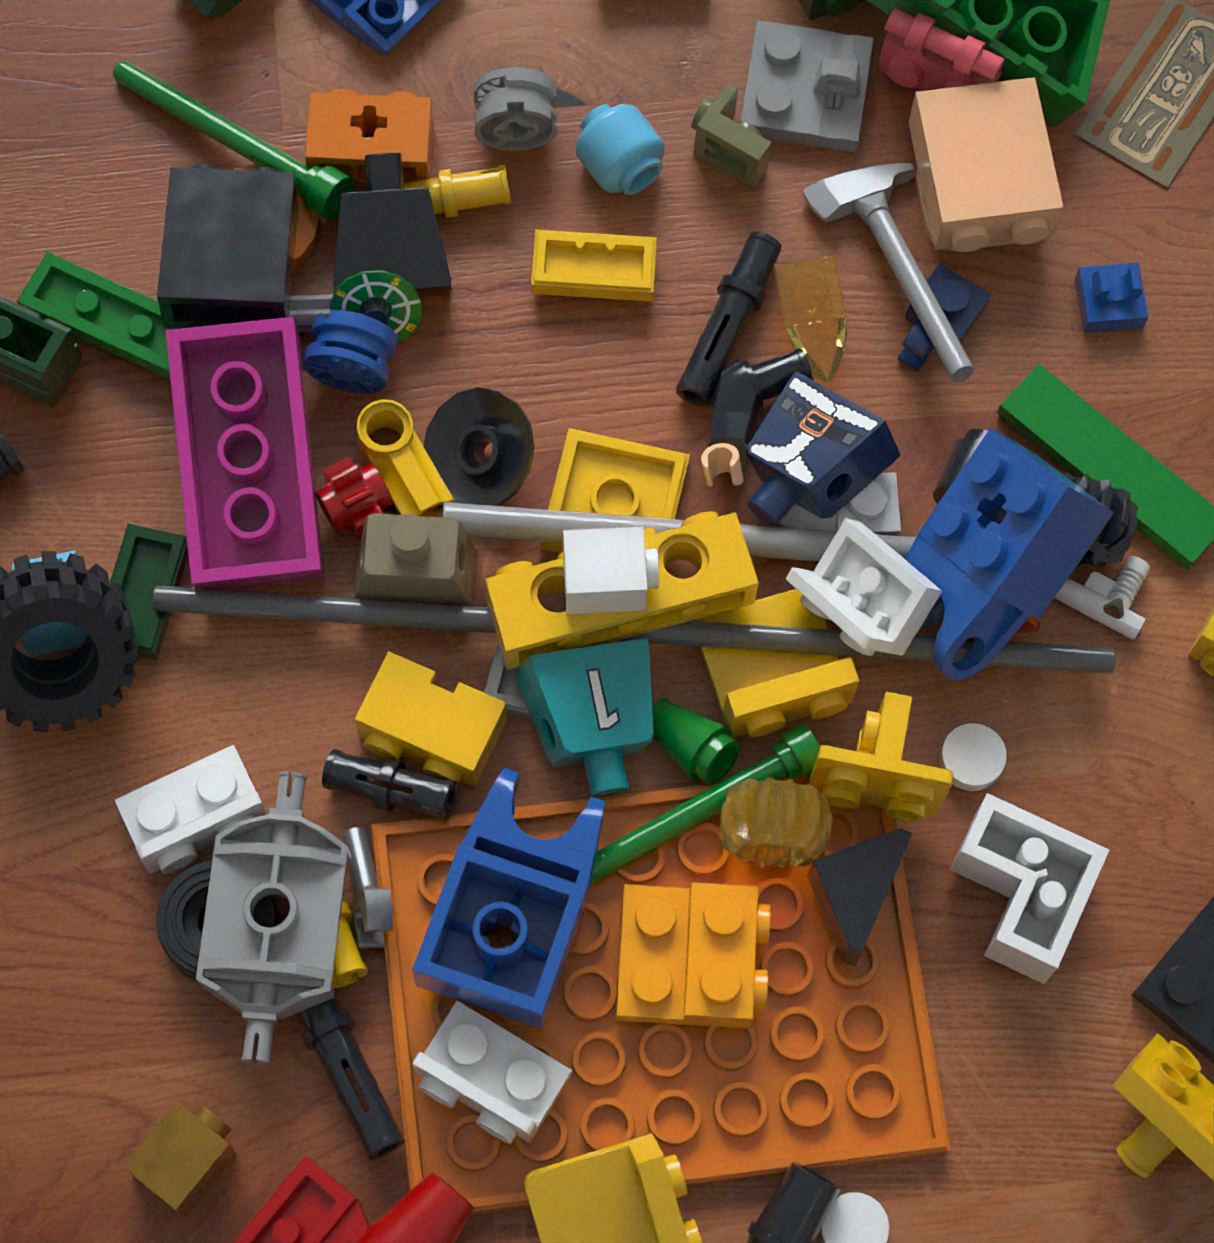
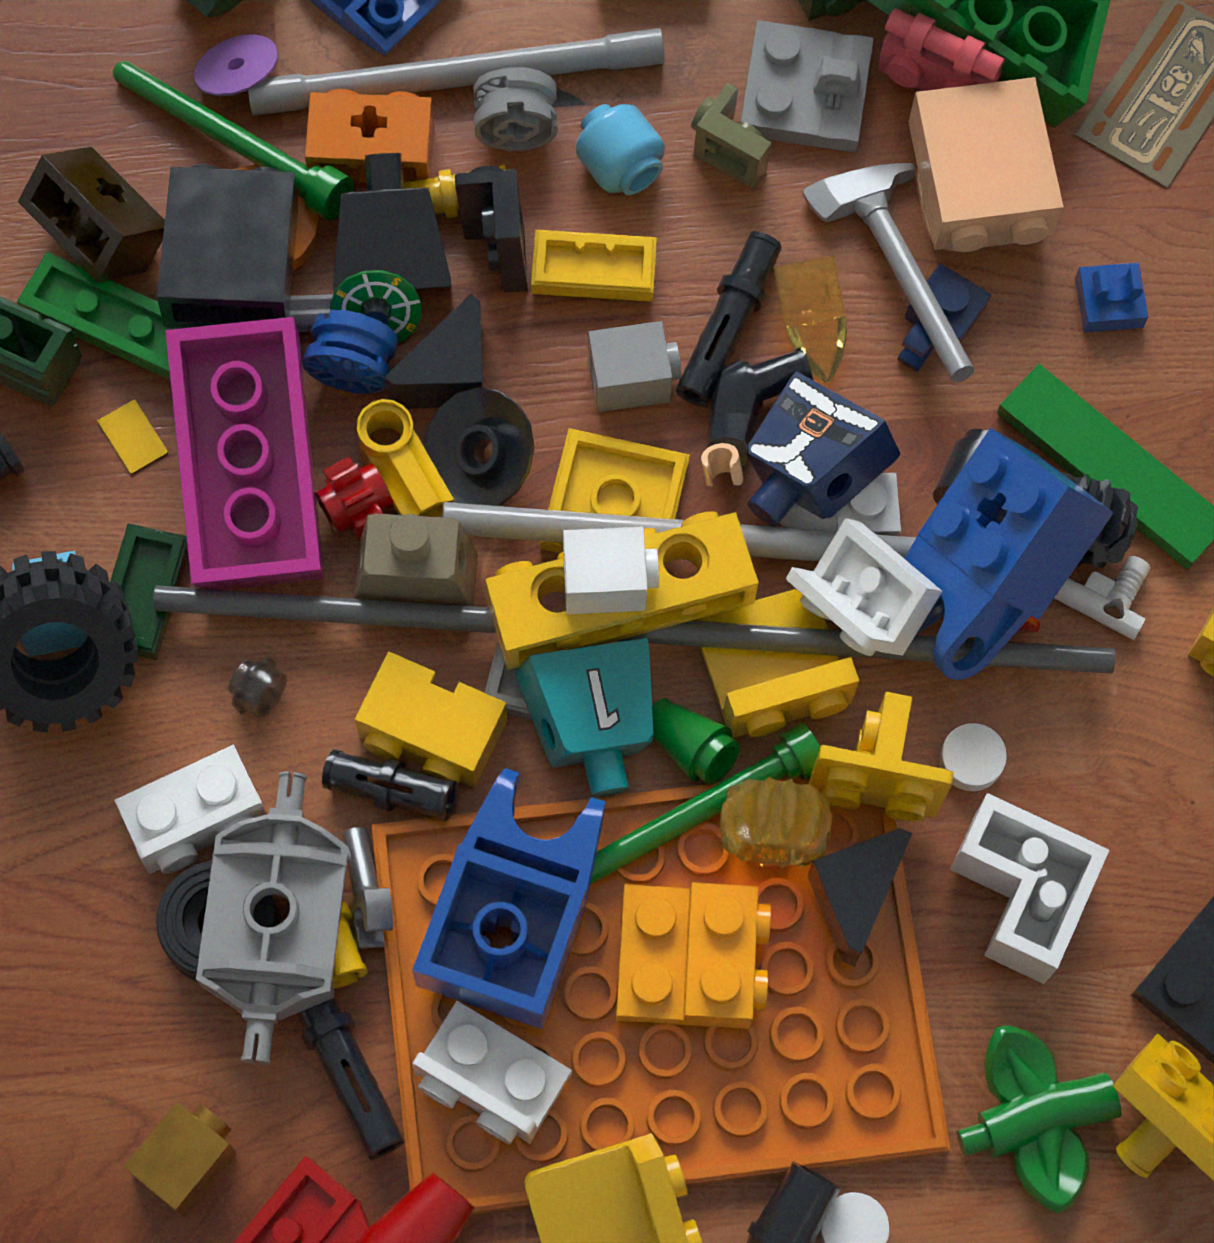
(93, 213): none -> dark brown brick
(132, 436): none -> yellow sticker
(236, 65): none -> medium lavender piece
(257, 687): none -> clear smoke plate
(443, 362): none -> black slope
(493, 212): none -> black bracket
(611, 52): none -> light grey piece
(632, 366): none -> light grey brick
(1039, 1117): none -> green plant

